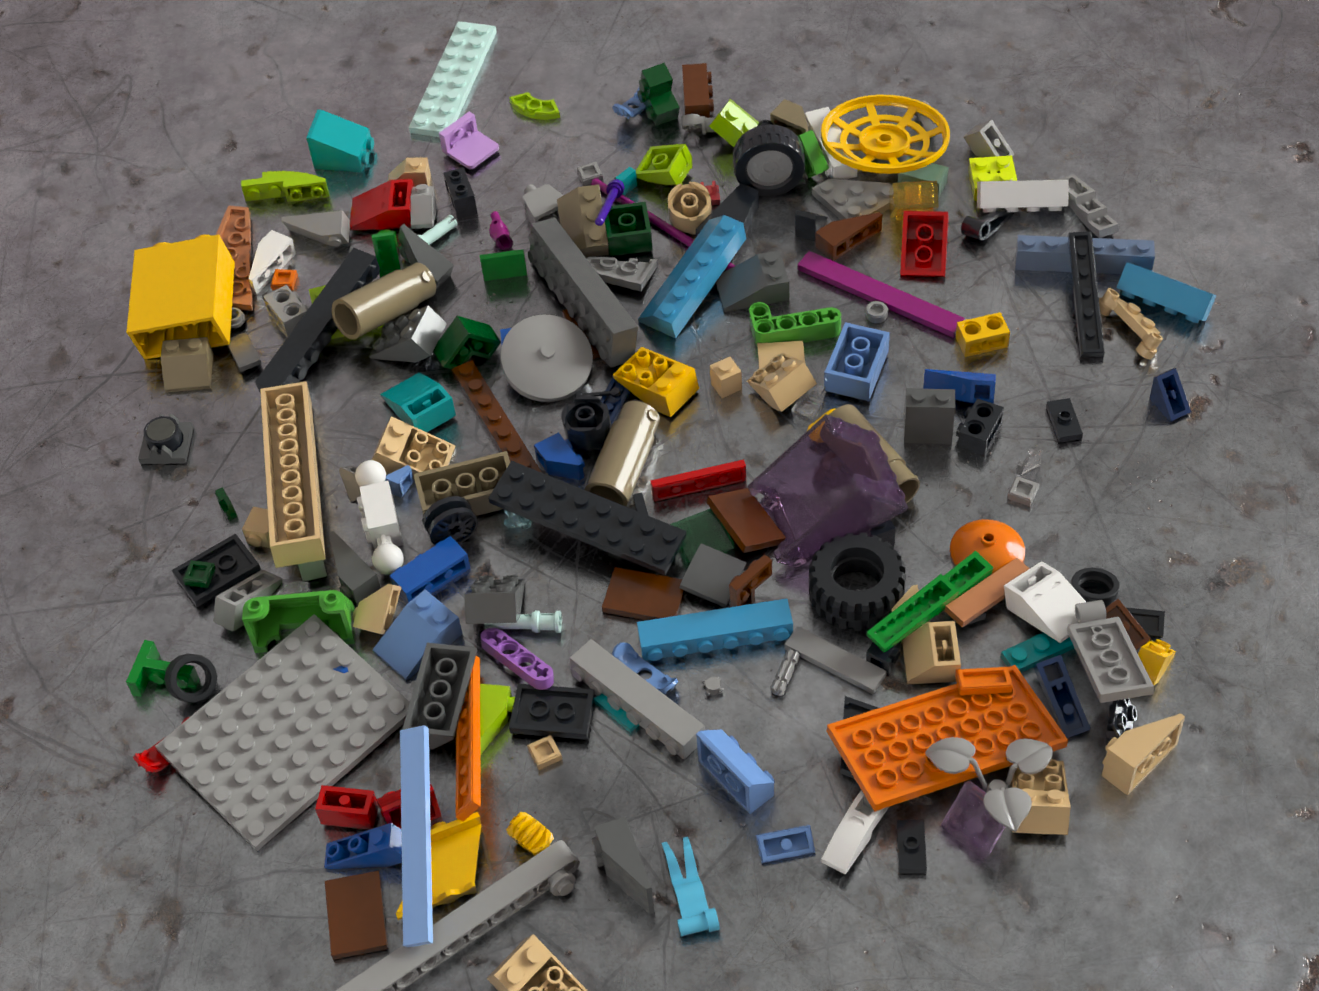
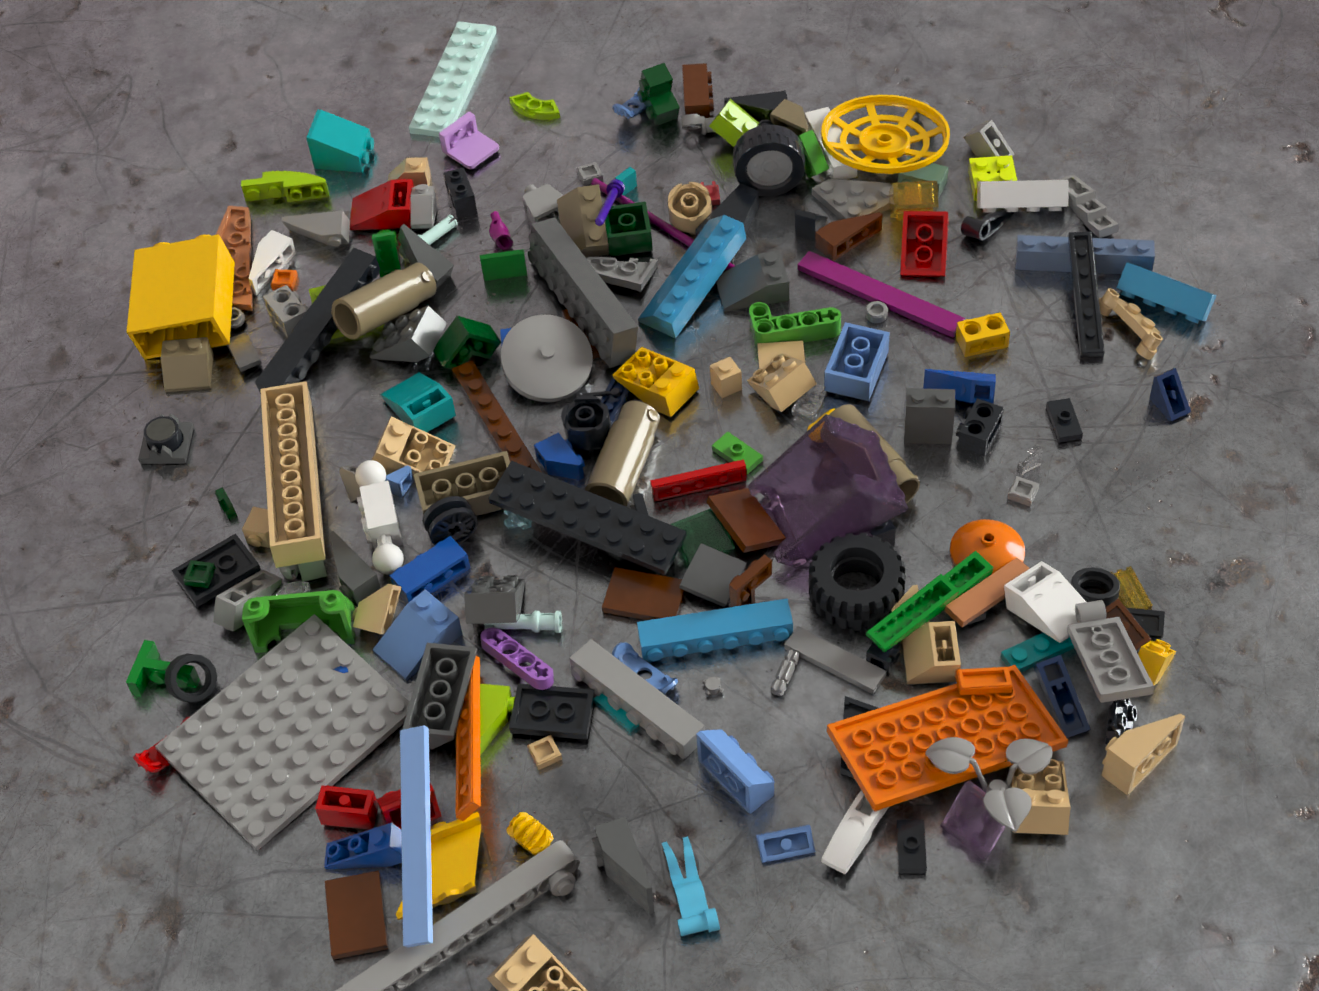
(287, 570): none -> light grey hinge
(665, 164): lime slope -> none
(734, 449): none -> bright green plate
(759, 105): none -> black slope
(1122, 575): none -> clear yellow tile

